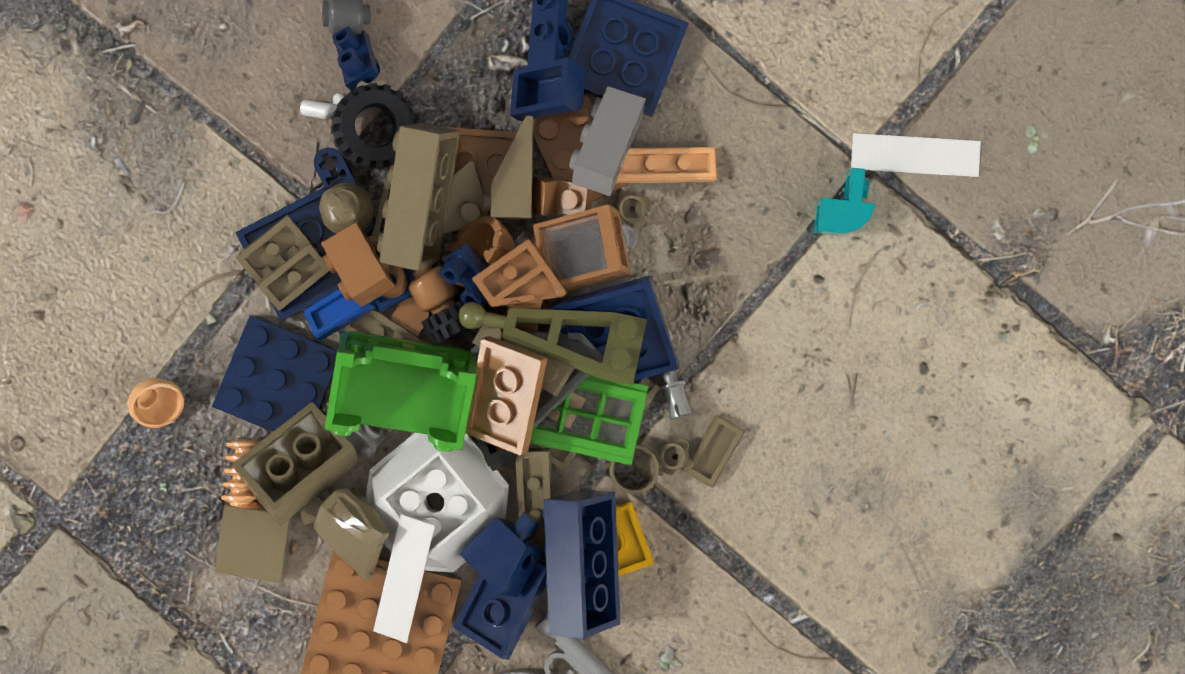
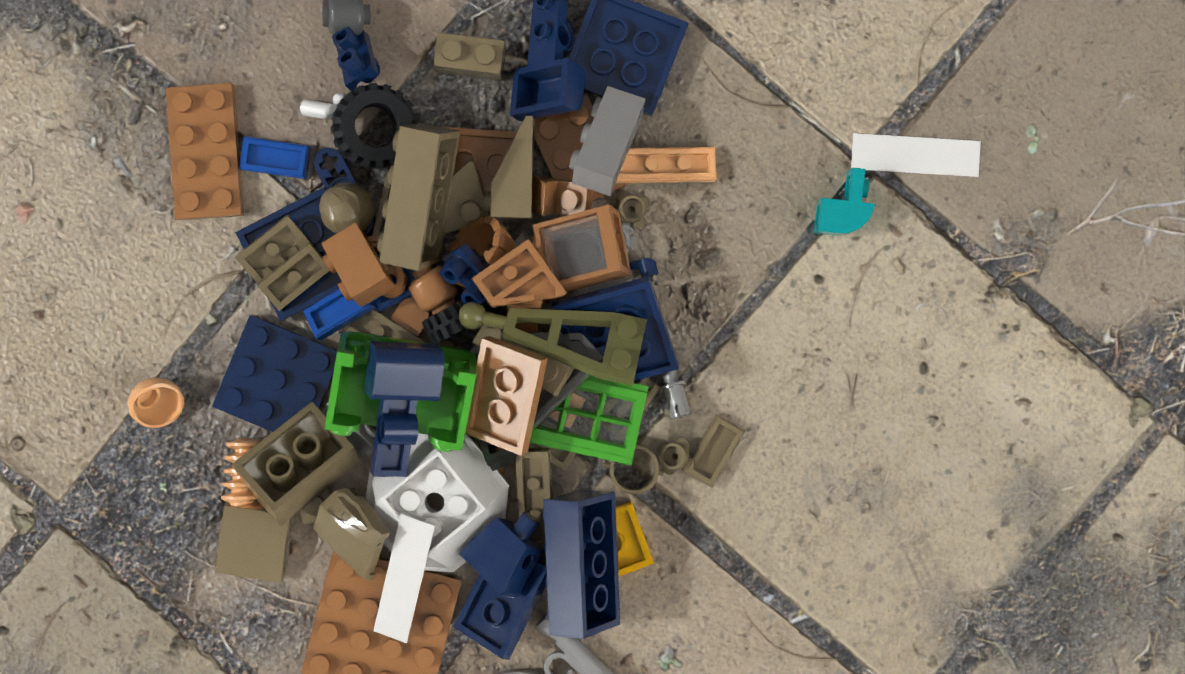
(204, 151): none -> medium nougat plate
(275, 158): none -> blue tile
(399, 378): none -> dark blue plate
(470, 56): none -> dark tan brick
(646, 267): none -> dark blue hand

